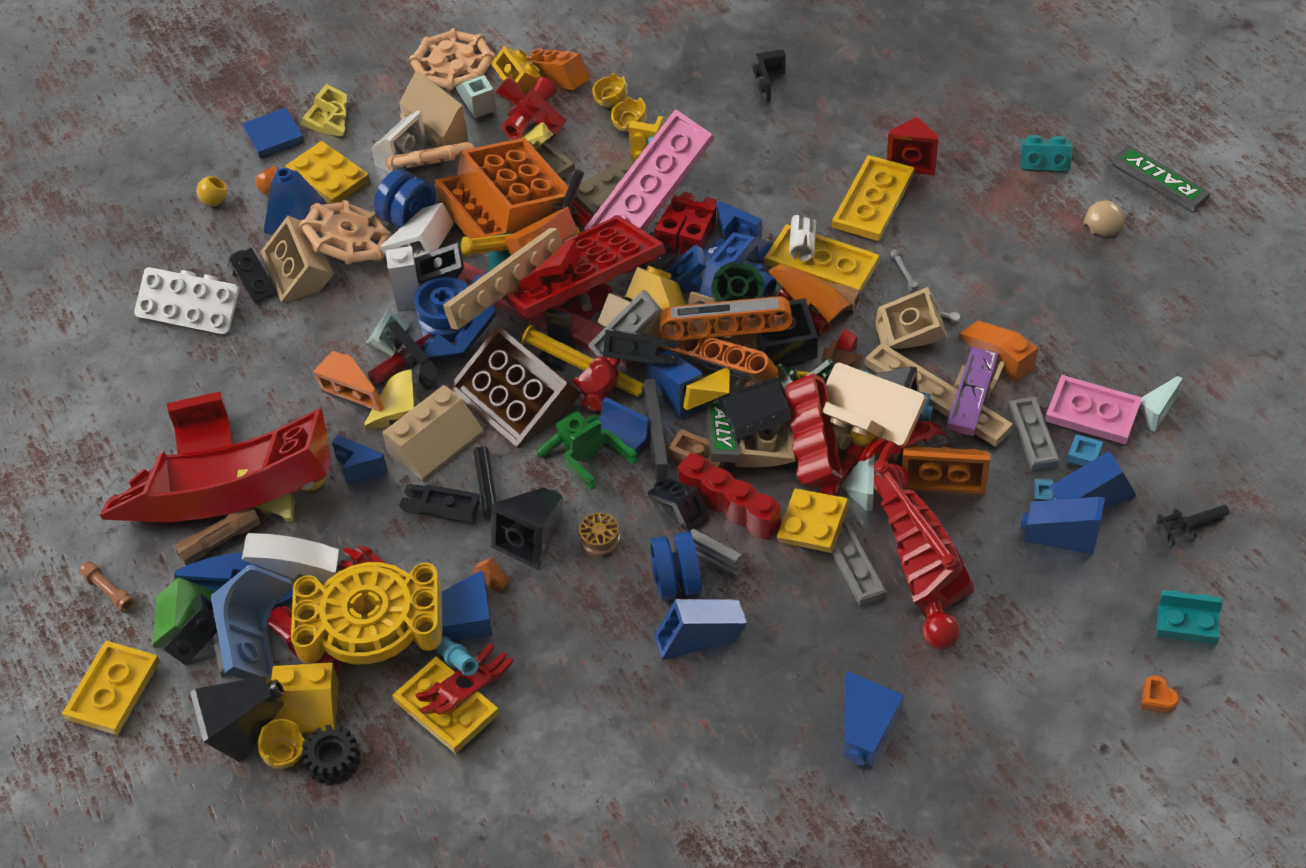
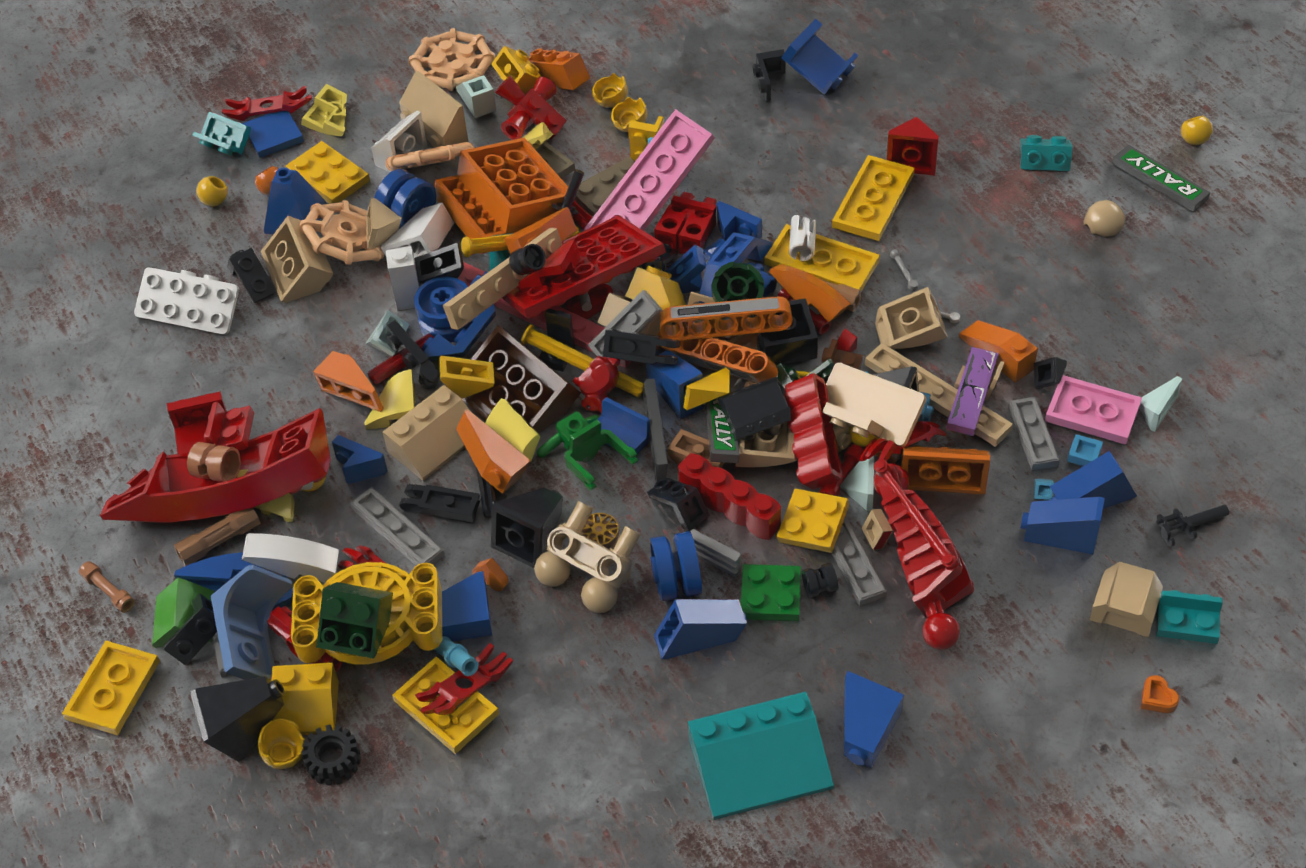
(213, 462): none -> nougat wheel
(225, 133): none -> teal bracket
(229, 427): none -> red bracket
(287, 102): none -> red piece
(353, 619): none -> dark green slope
(380, 223): none -> tan slope
(396, 528): none -> light grey tile
(466, 376): none -> yellow slope
(493, 455): none -> orange slope
(513, 428): none -> light yellow slope
(527, 259): none -> black wheel
(554, 565): none -> tan piece
(760, 755): none -> teal slope
(771, 592): none -> green plate
(817, 60): none -> blue panel
(820, 580): none -> black wheel
(877, 529): none -> tan plate
(1049, 372): none -> black slope
(1127, 598): none -> tan slope
(1197, 130): none -> yellow piece

